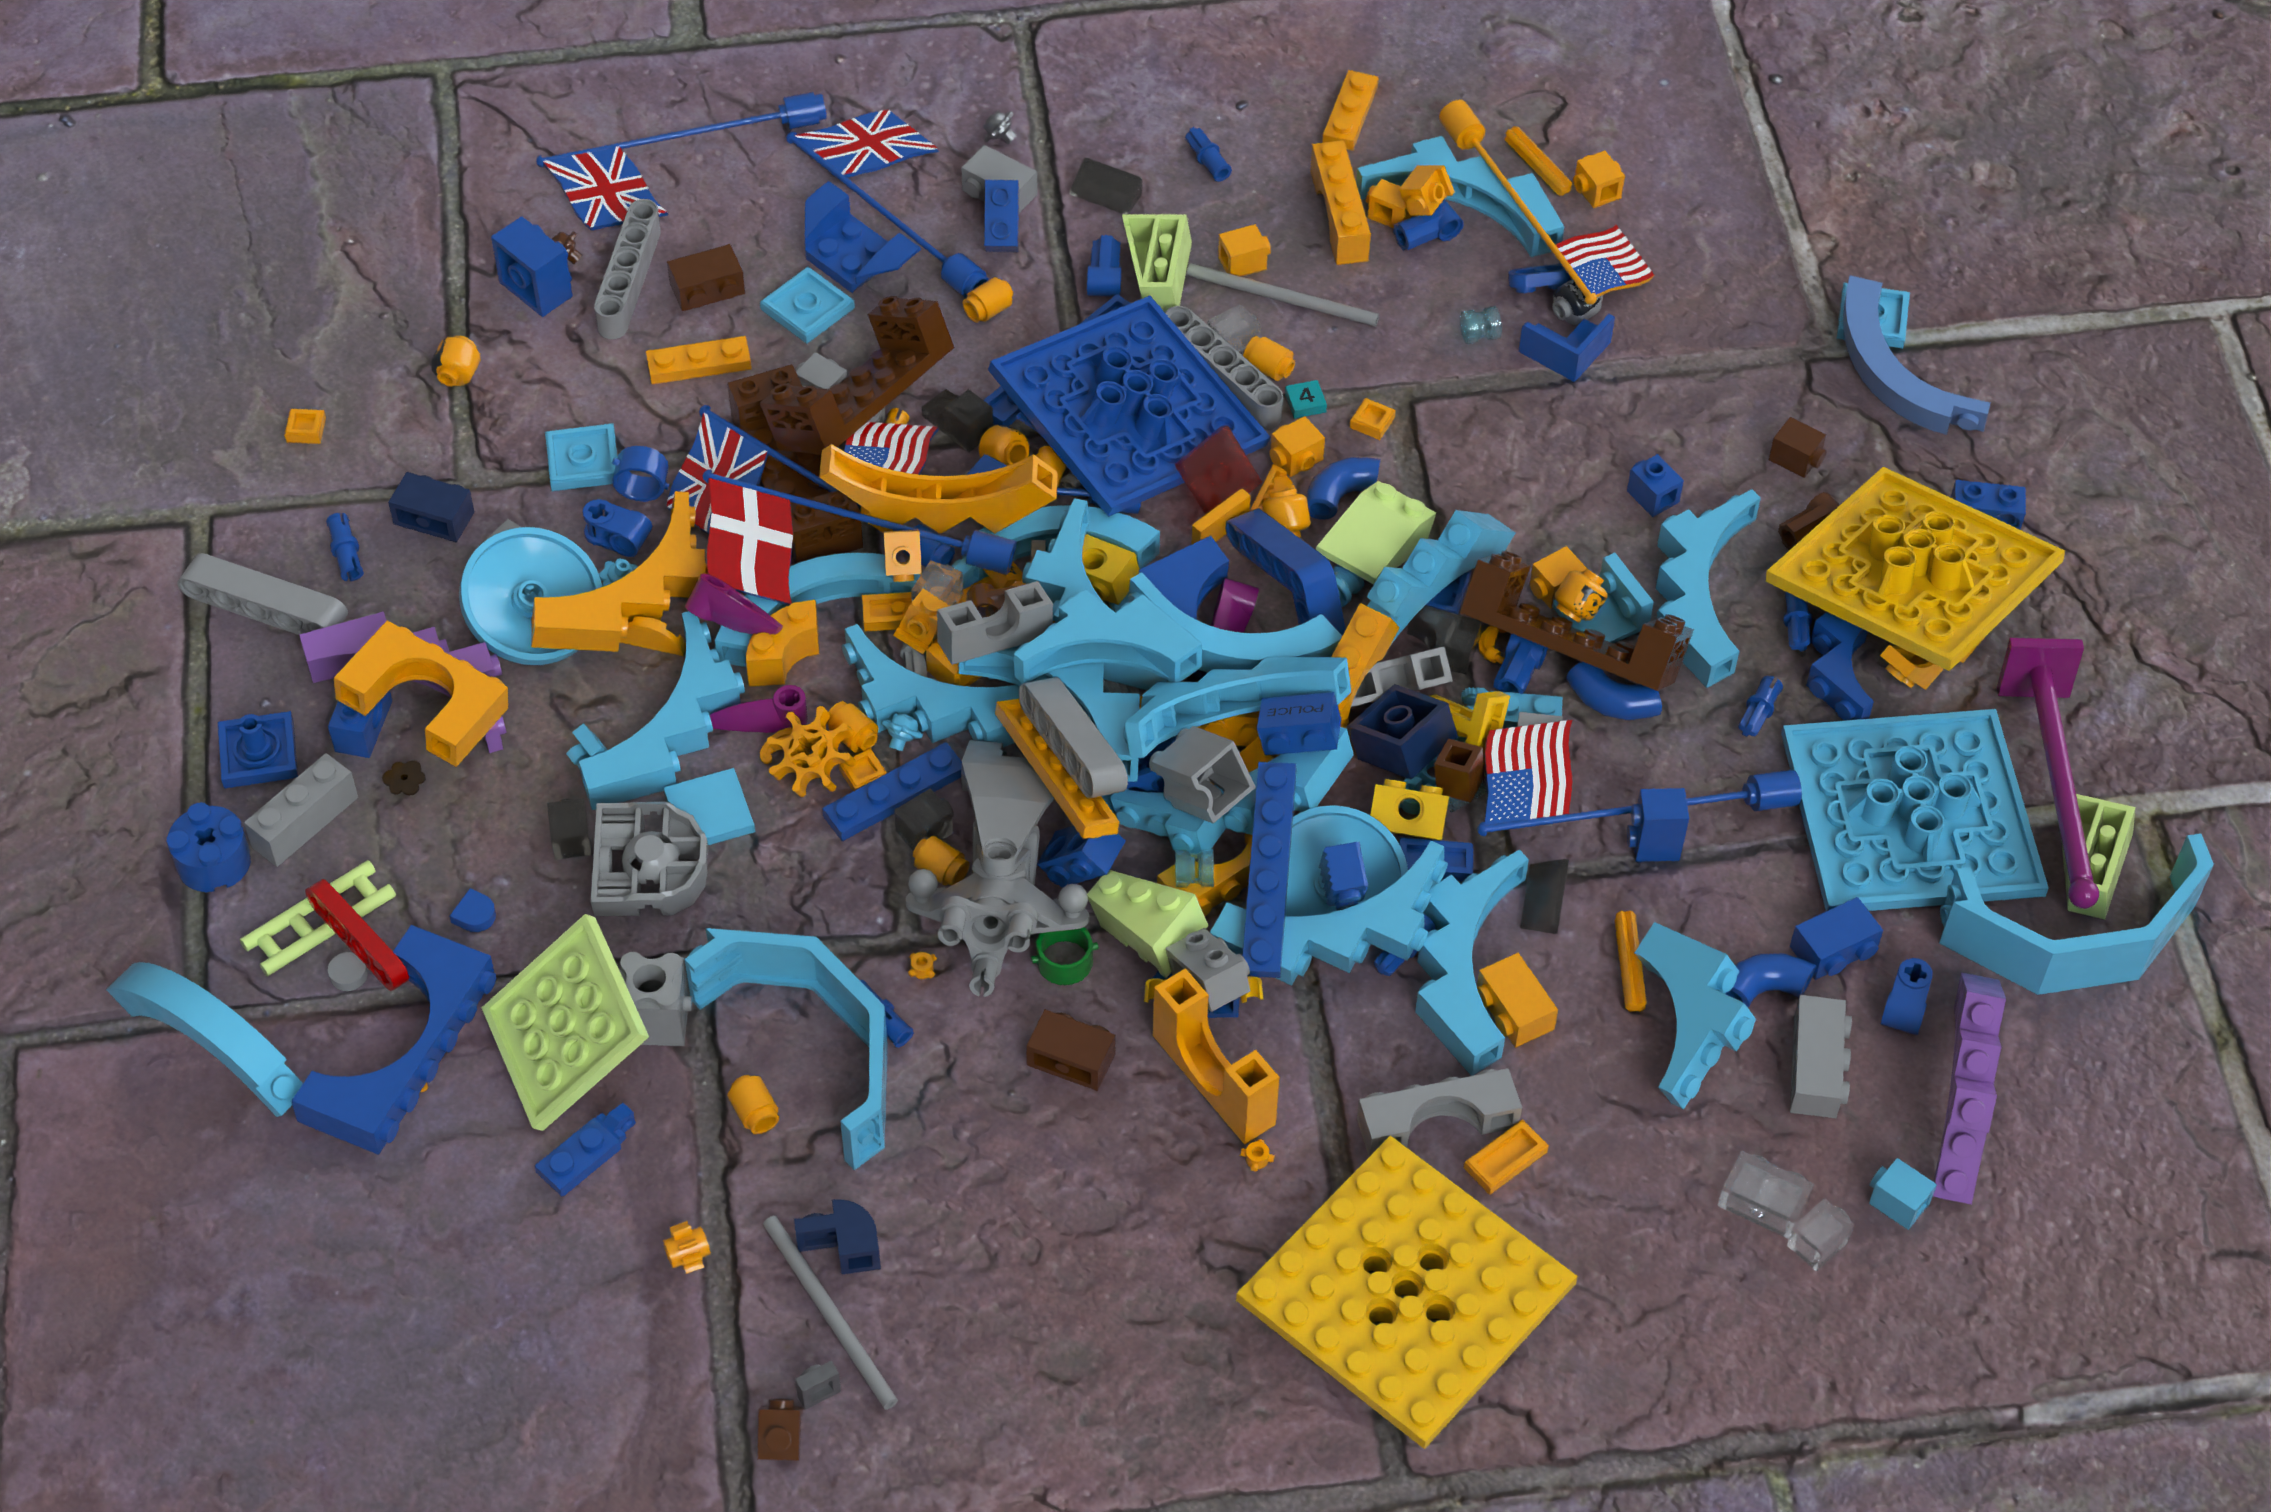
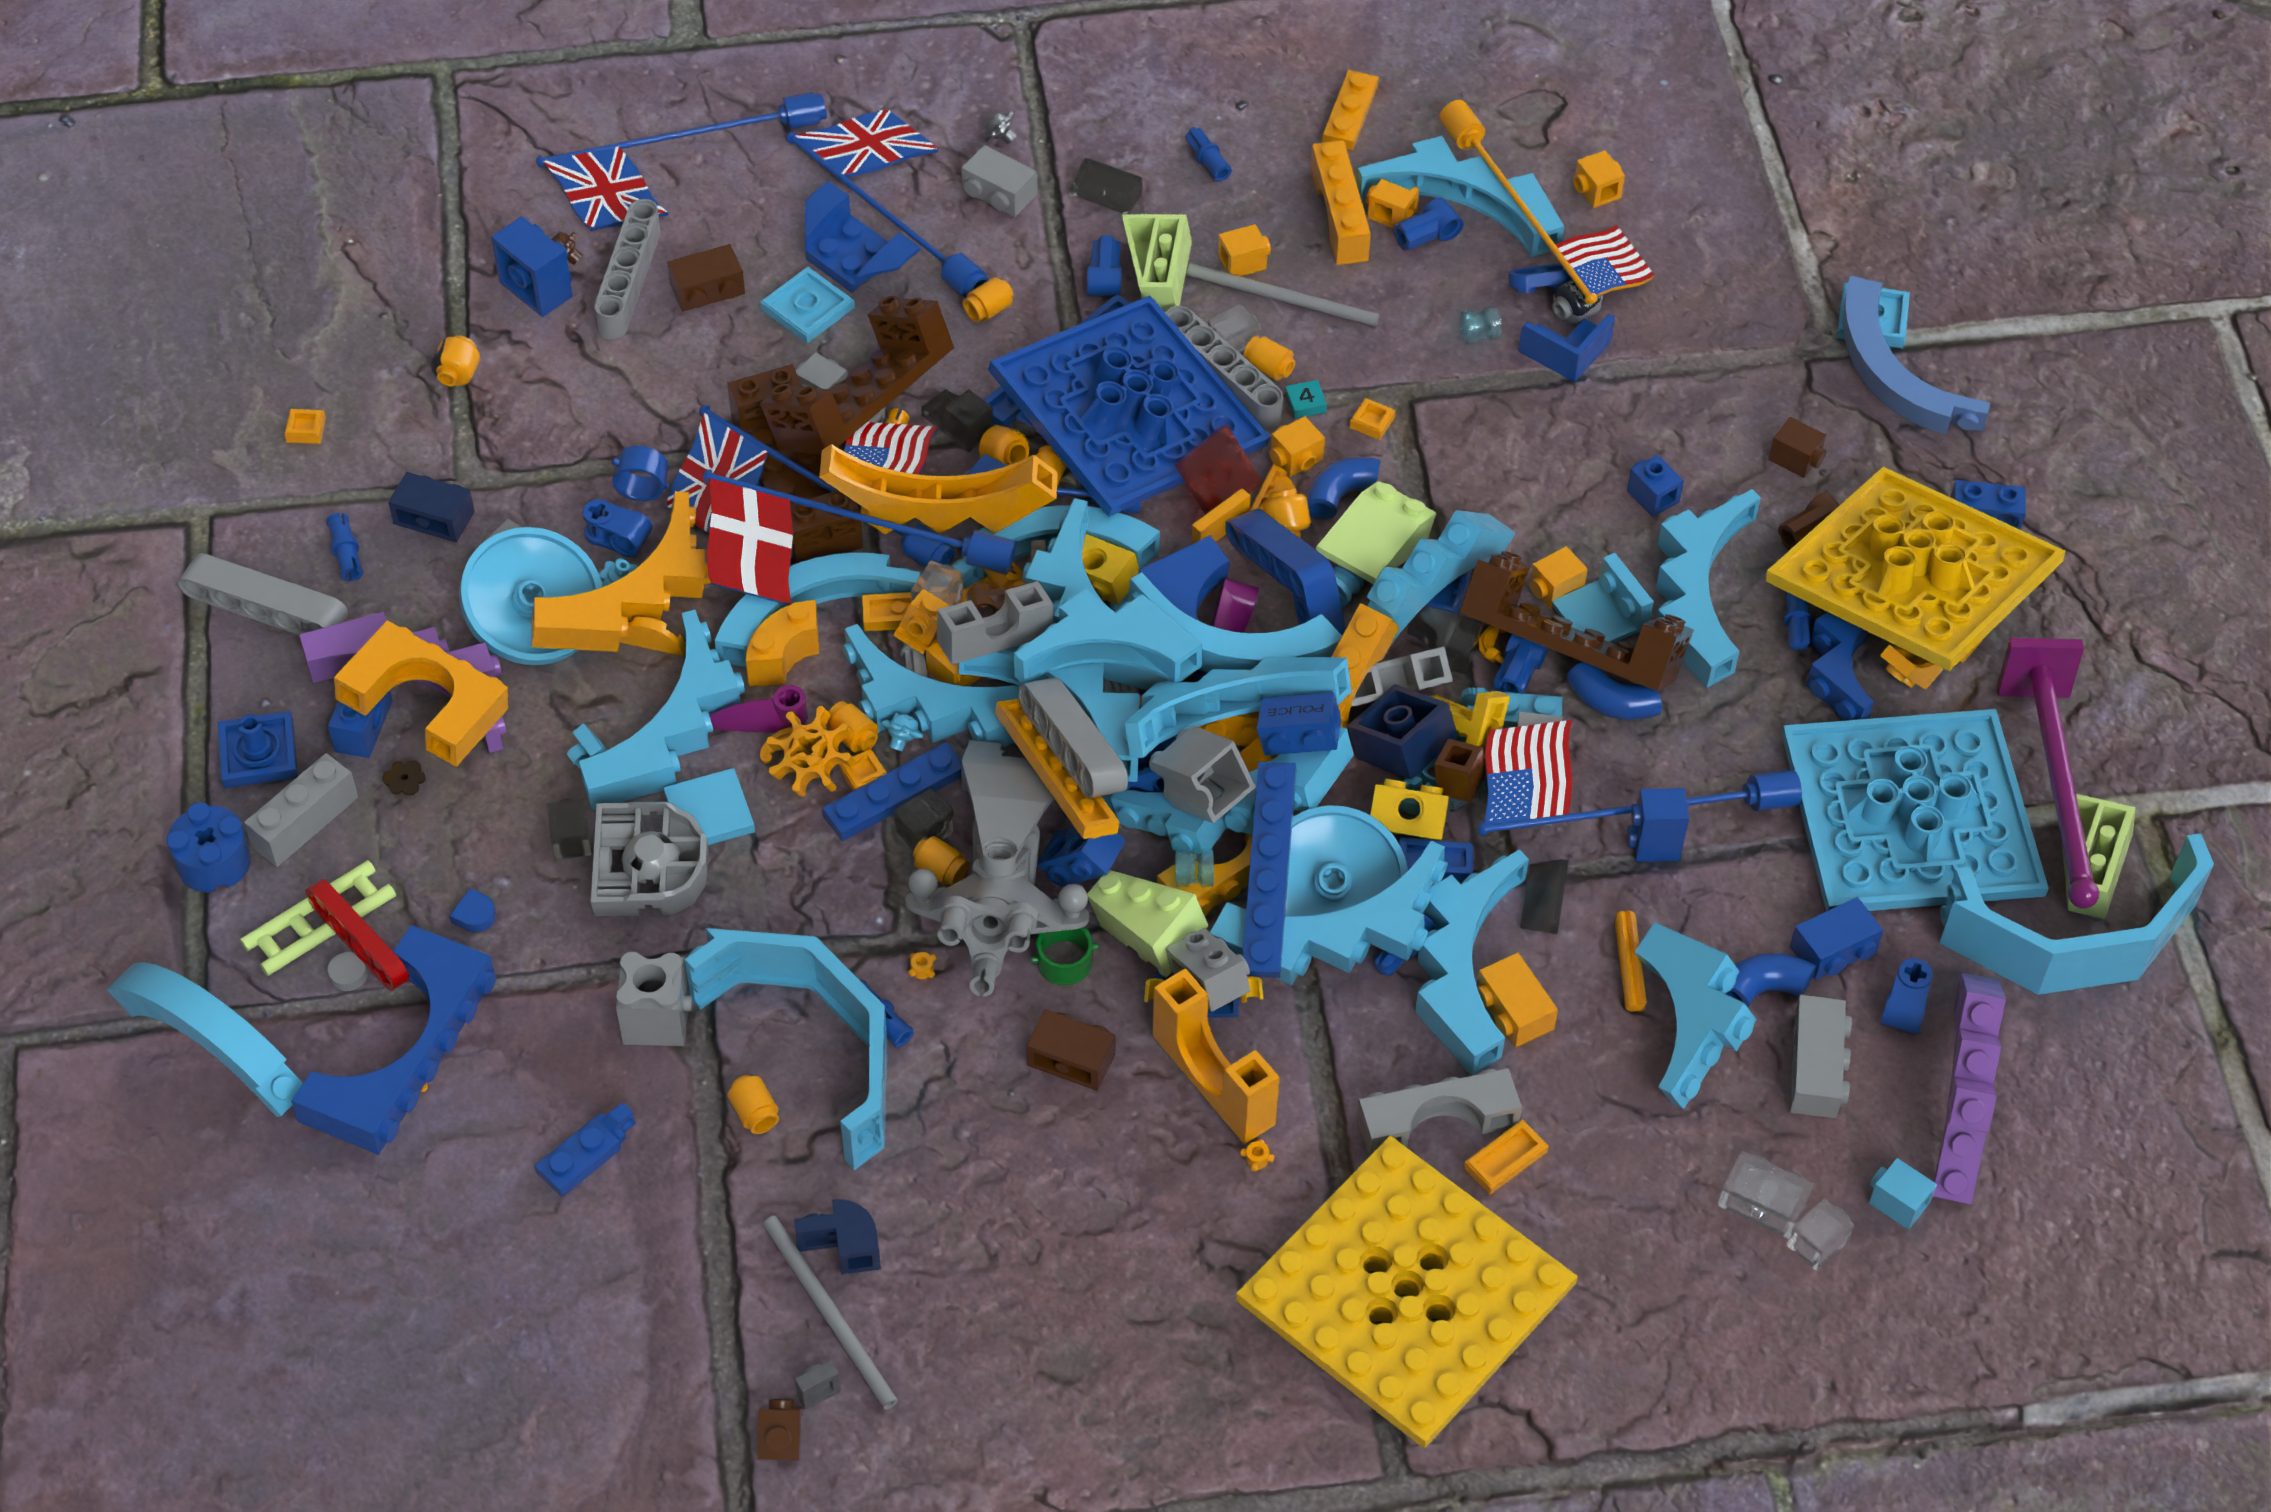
(564, 1022): yellowish green plate -> none
(581, 456): medium azure tile -> none
(686, 1247): light orange gear -> none
(698, 360): light orange plate -> none
(722, 604): magenta piece -> none
(902, 540): light orange brick -> none
(1001, 216): blue brick -> none
(1343, 875): blue brick -> none
(1426, 189): light orange brick -> none
(1538, 161): light orange axle -> none
(1581, 595): light orange head -> none
(1760, 706): blue axle -> none

